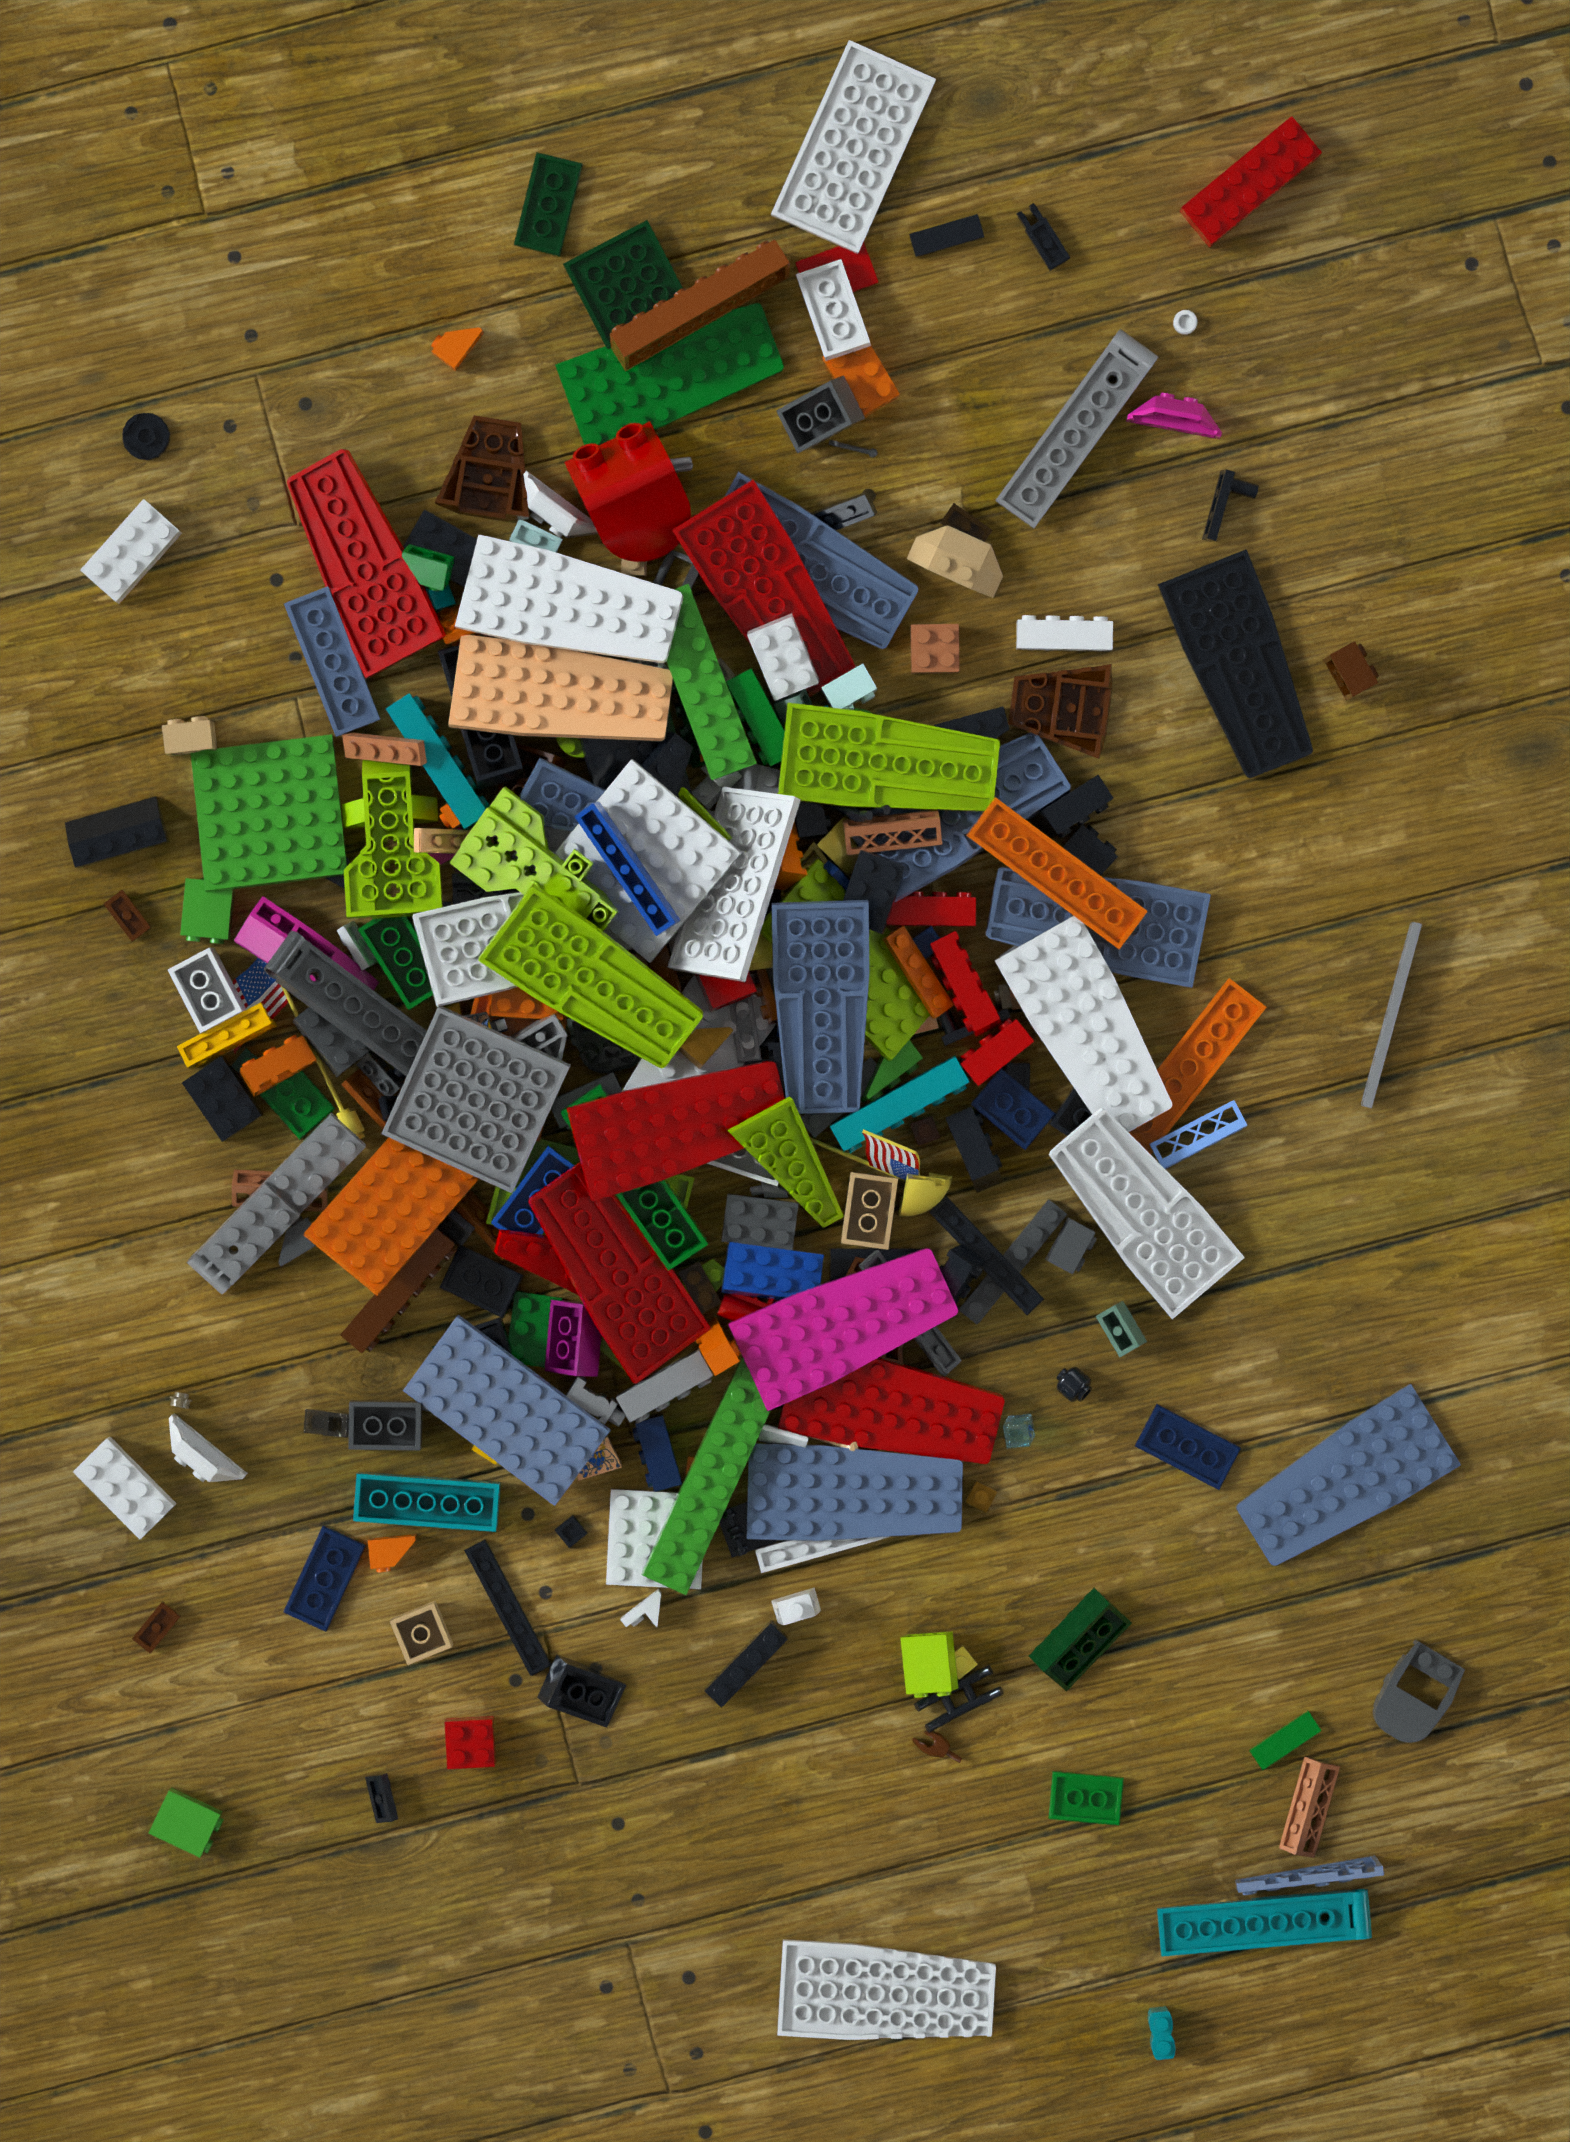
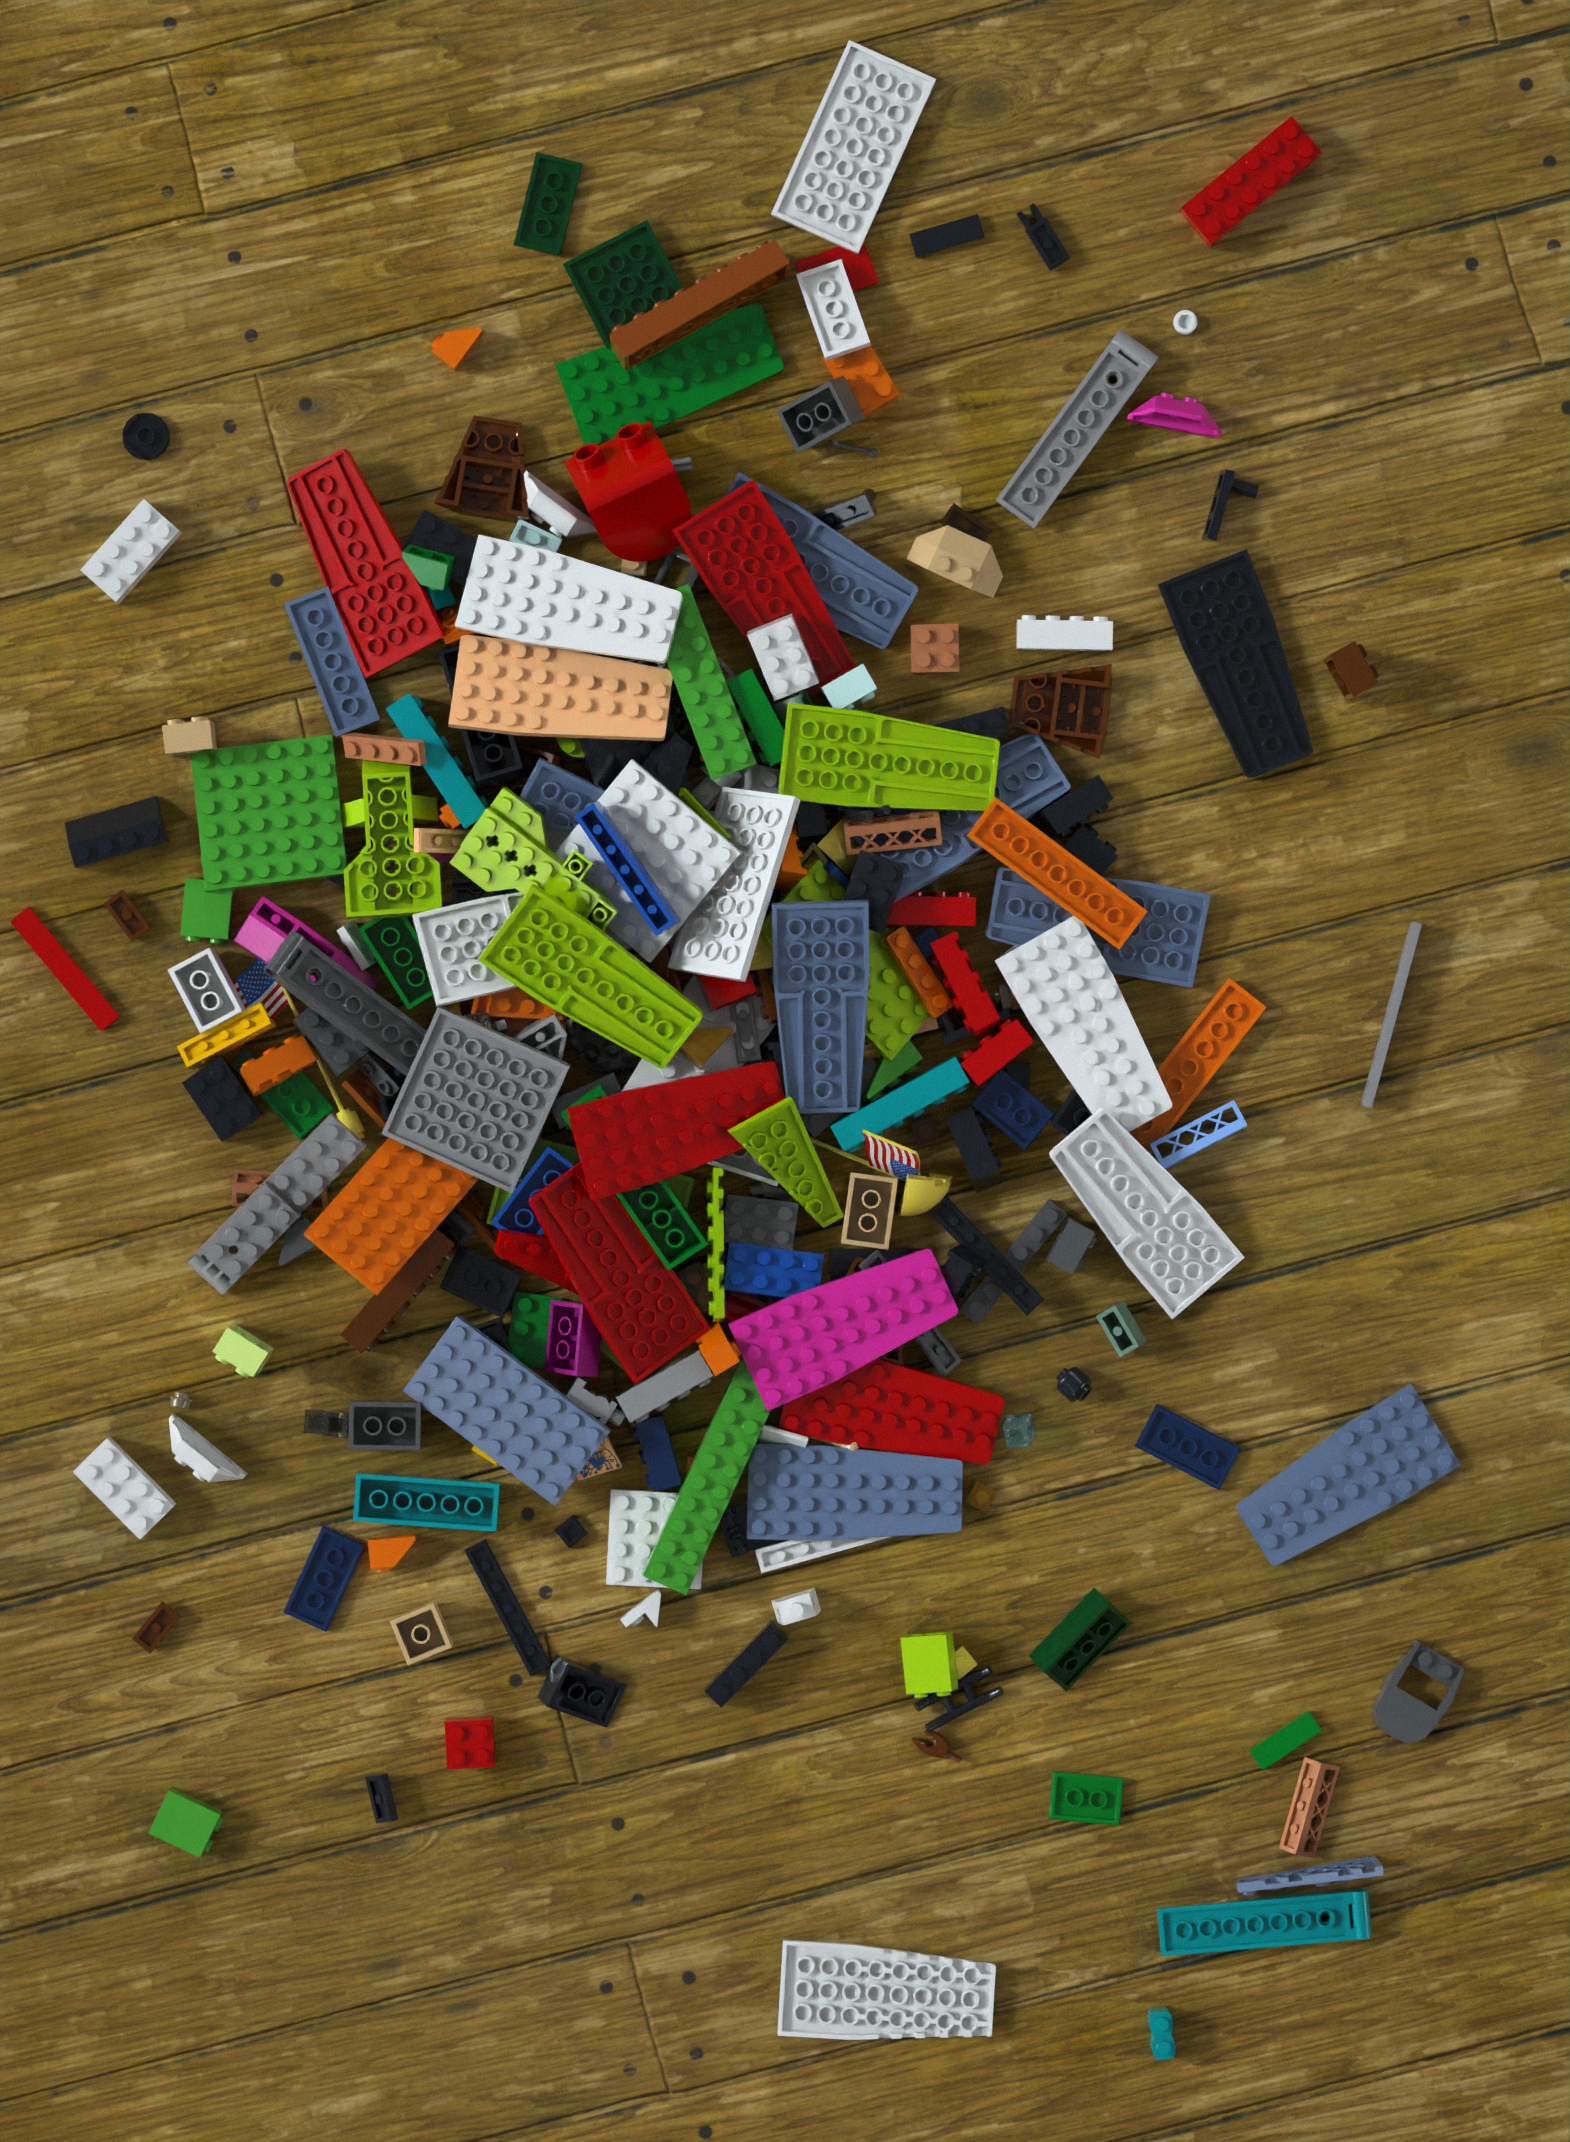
(65, 969): none -> red tile
(242, 1351): none -> yellowish green brick
(715, 1238): none -> lime wing

